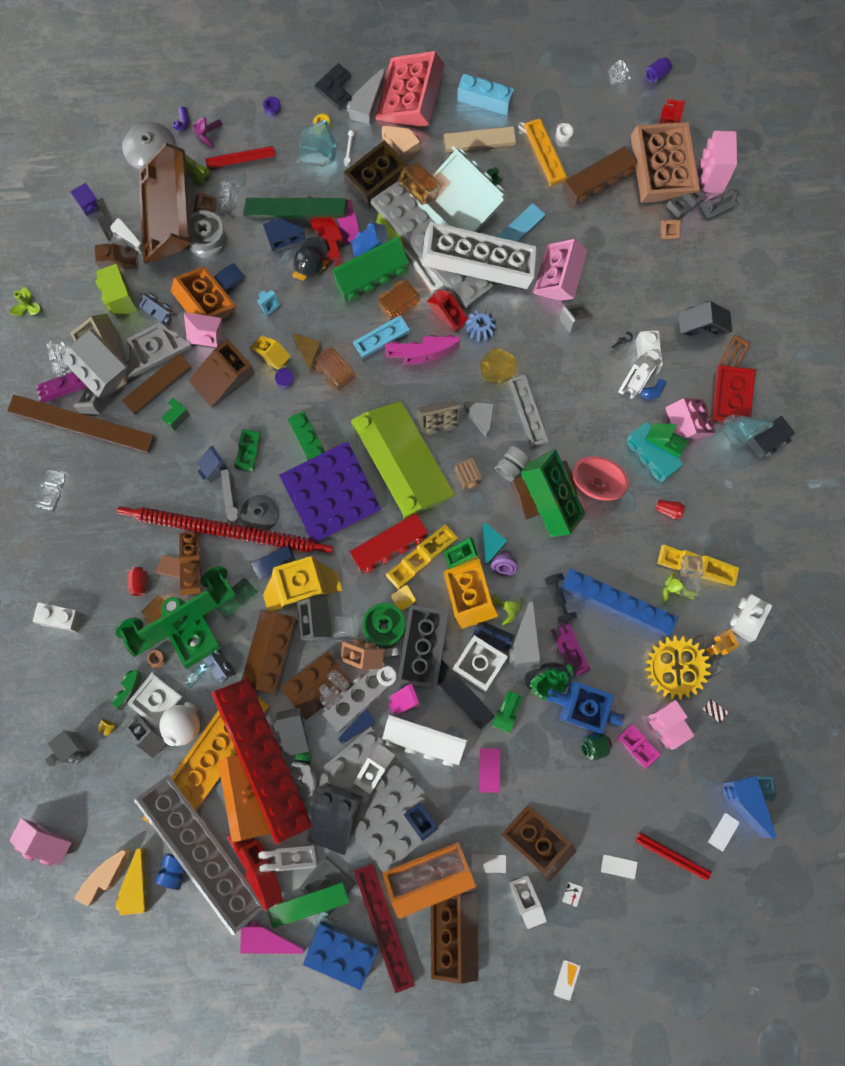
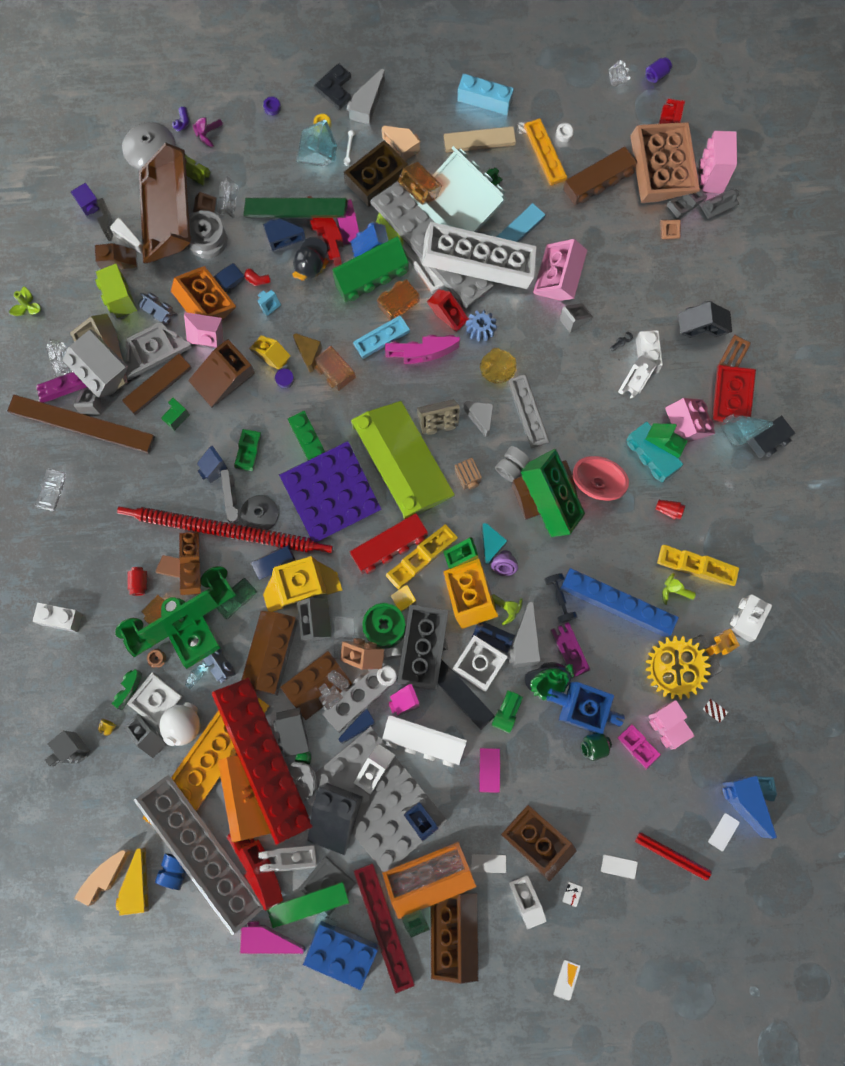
(39, 843): bright pink brick -> none
(239, 157): red axle -> none
(255, 279): none -> red arm
(410, 89): coral slope -> none
(415, 923): none -> clear green slope
(654, 392): blue arm -> none
(690, 575): clear slope -> none

